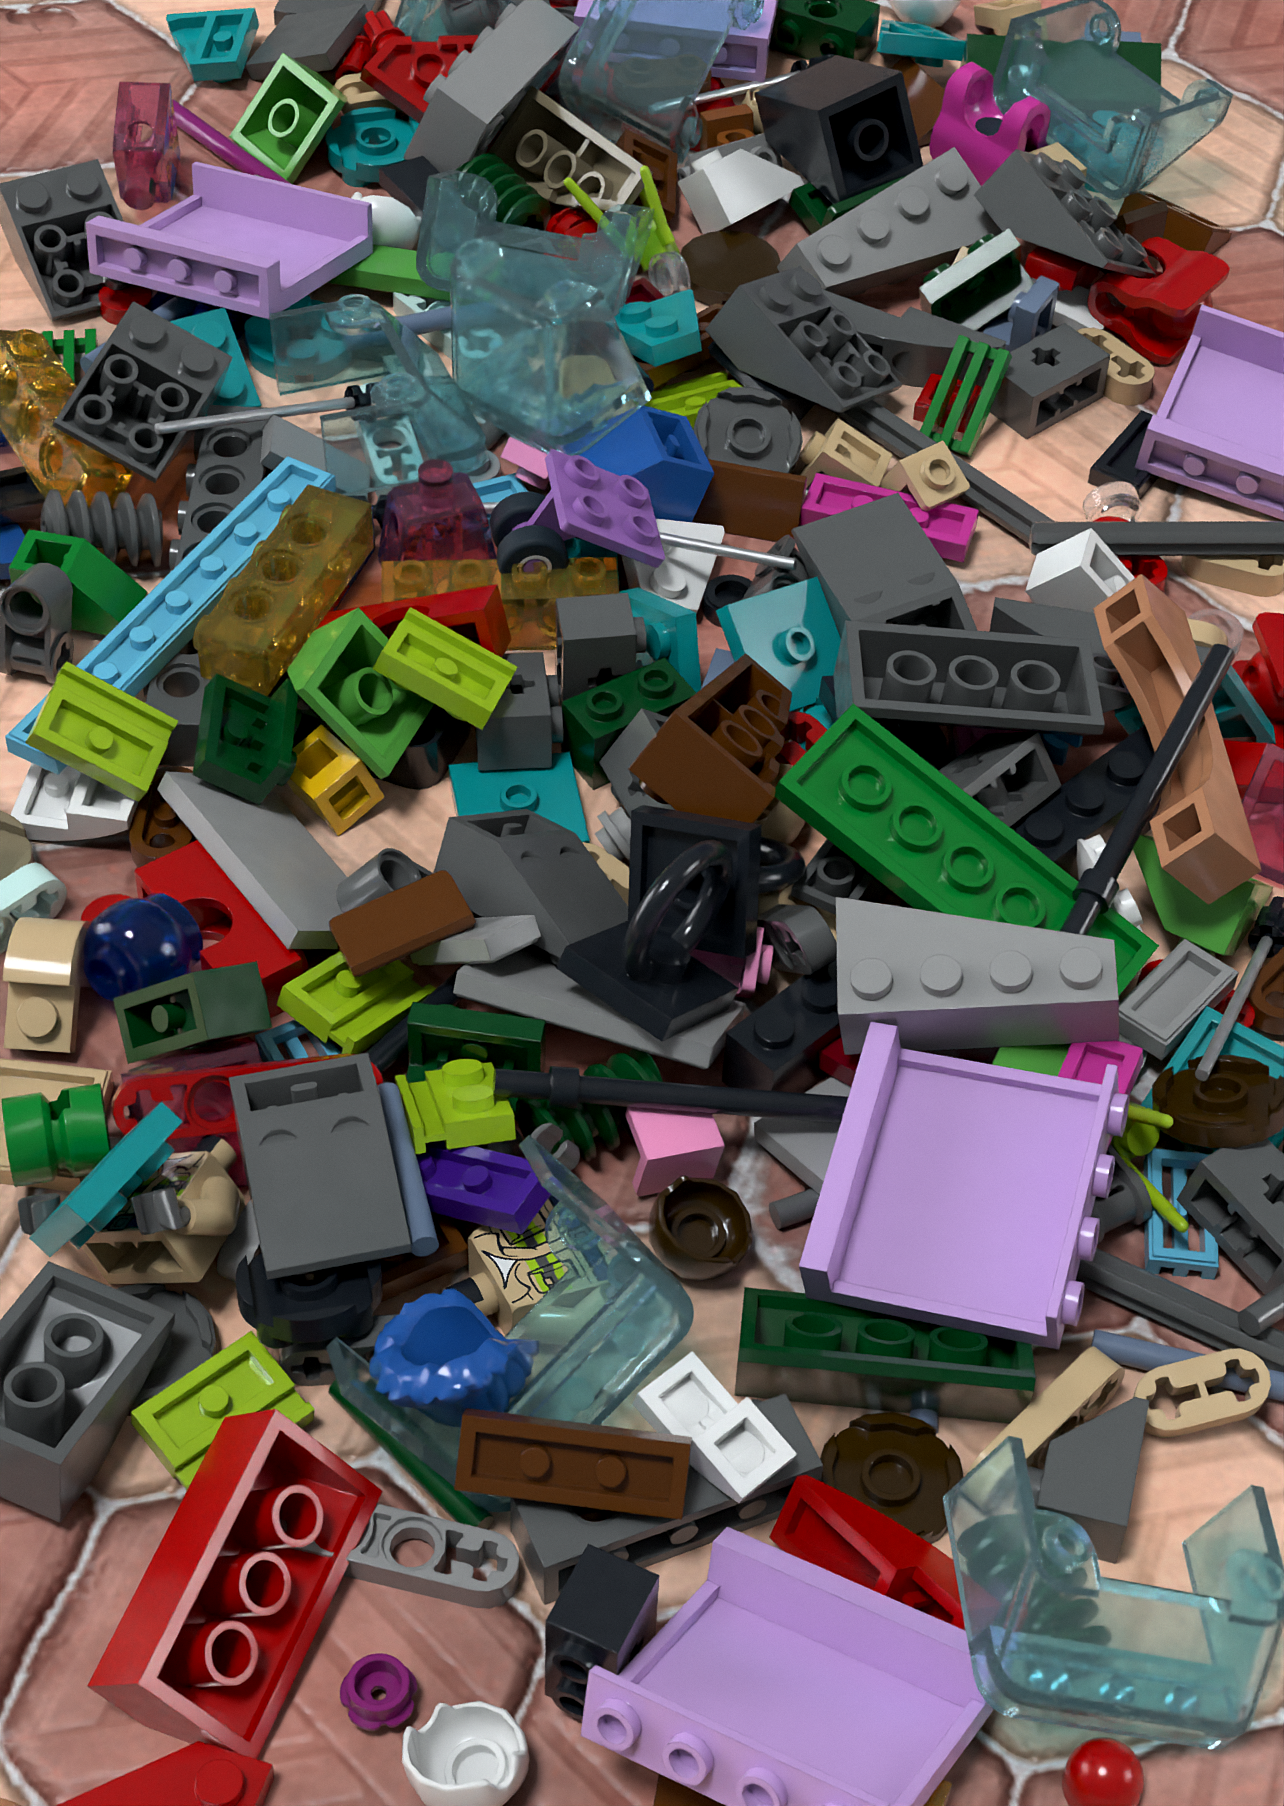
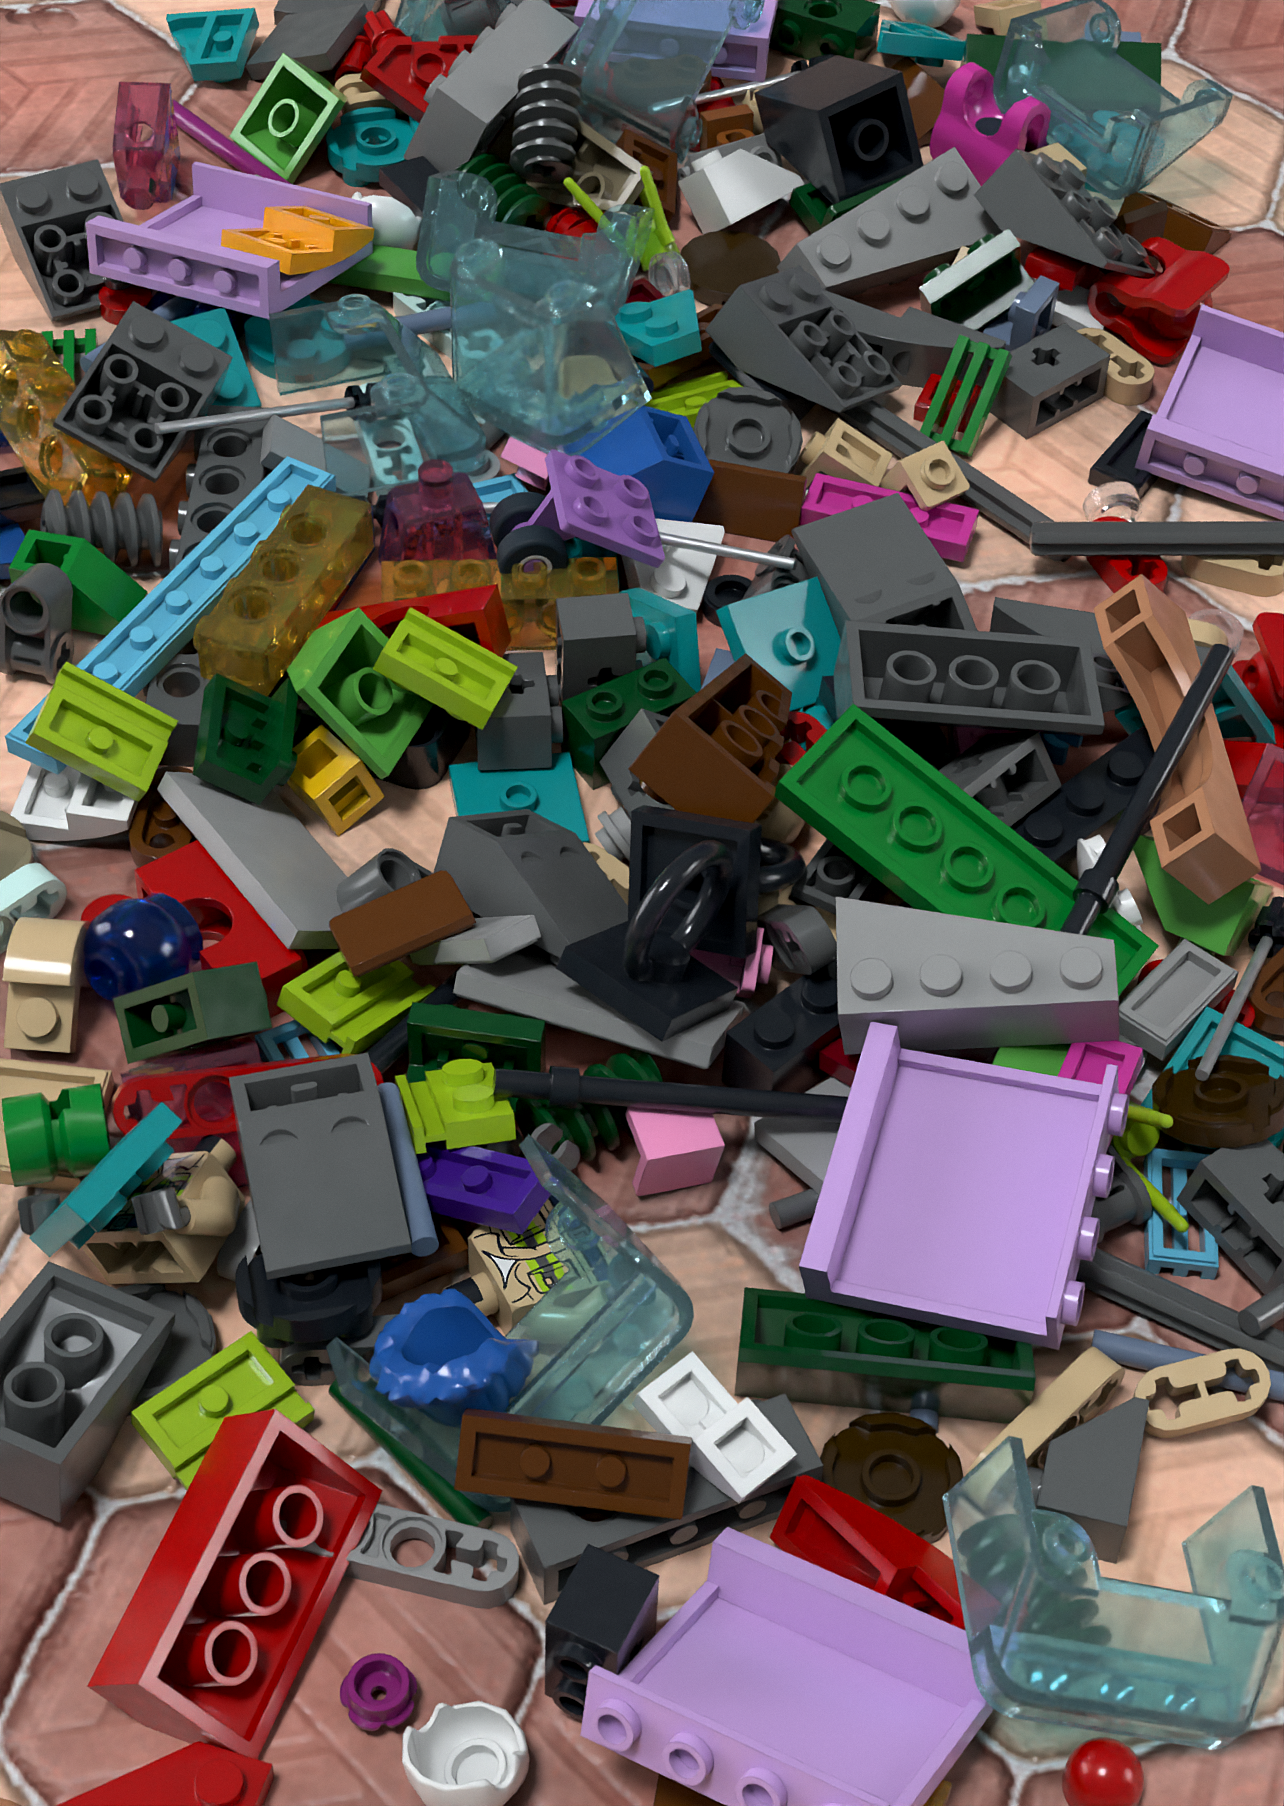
(300, 238): none -> light orange slope
(546, 123): none -> dark grey piece
(699, 1228): dark brown hair -> none
(1077, 574): white slope -> none

